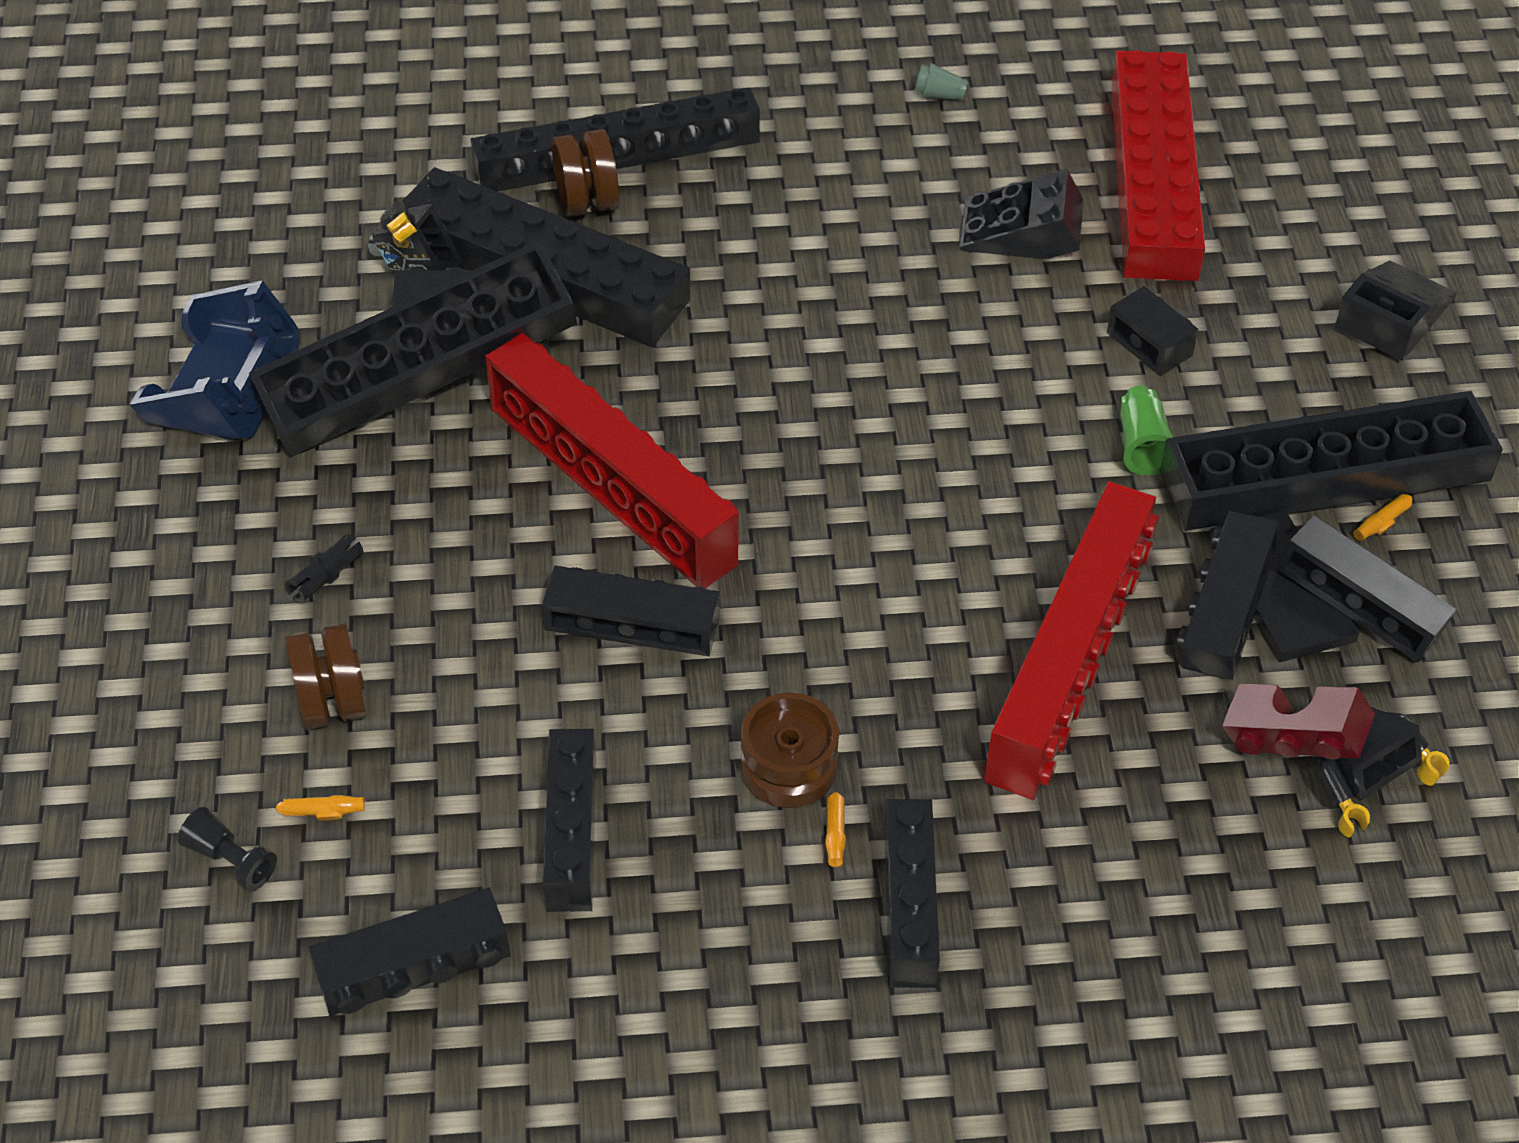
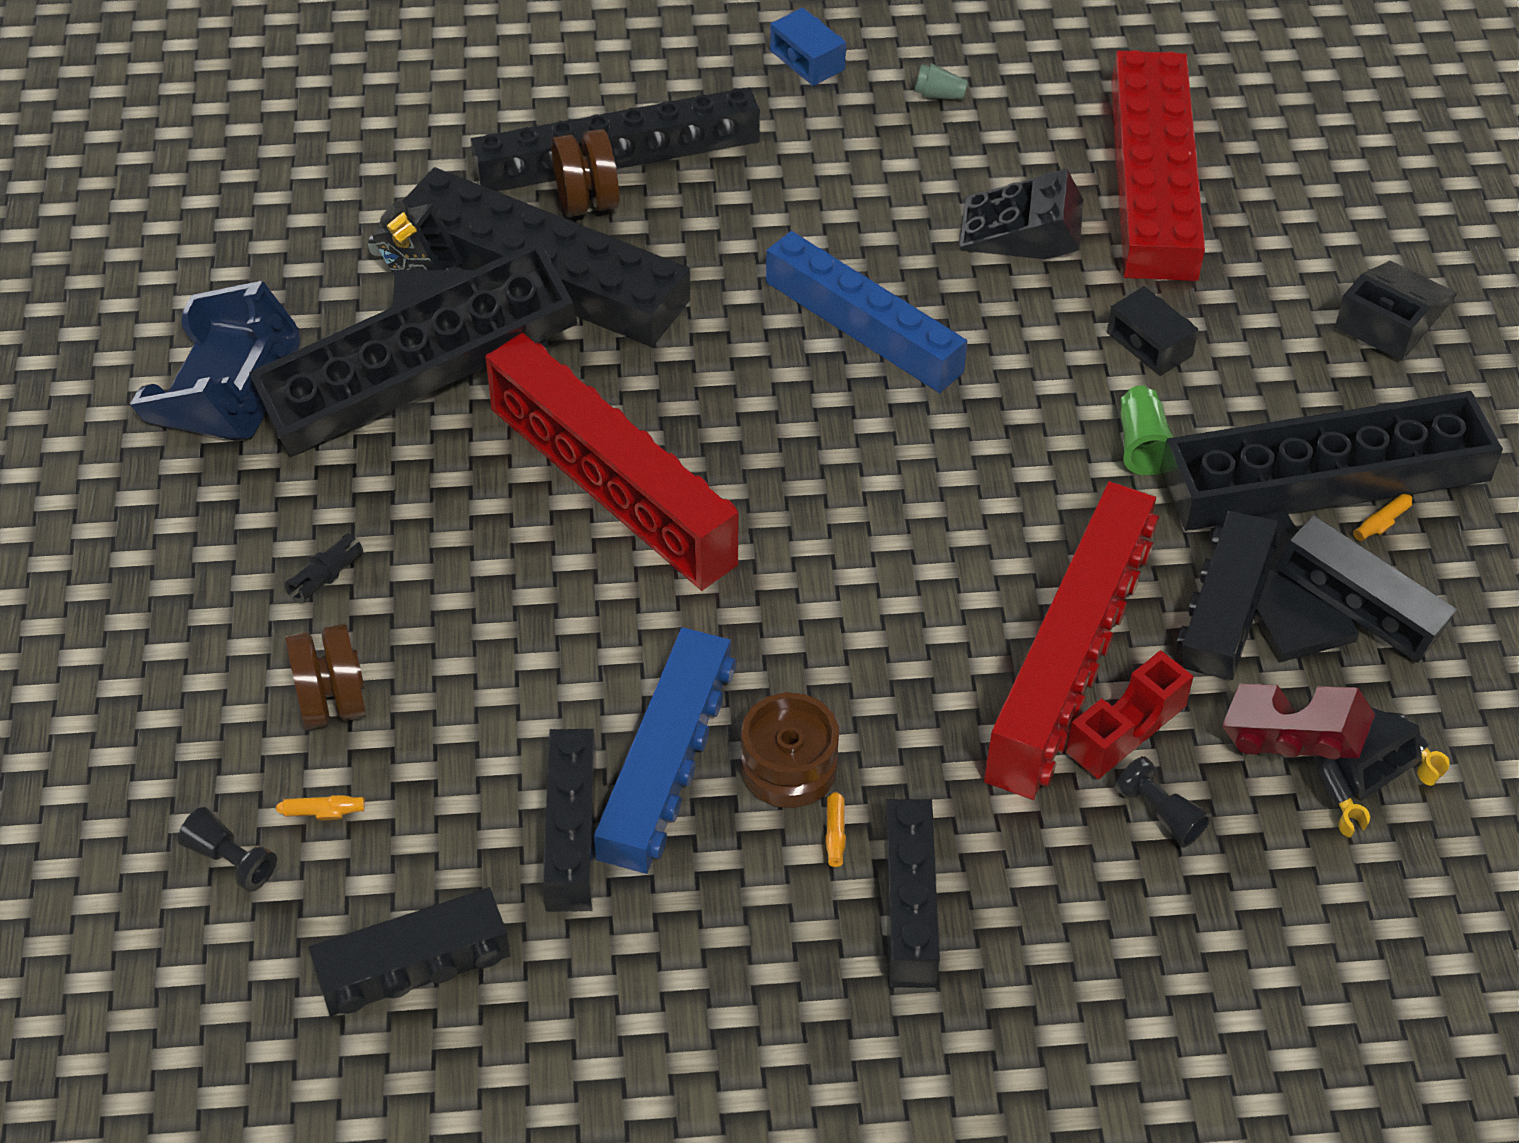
(631, 610): black brick -> none
(664, 751): none -> blue brick
(807, 46): none -> blue brick
(866, 311): none -> blue brick
(1110, 733): none -> red arch
(1179, 815): none -> black piece

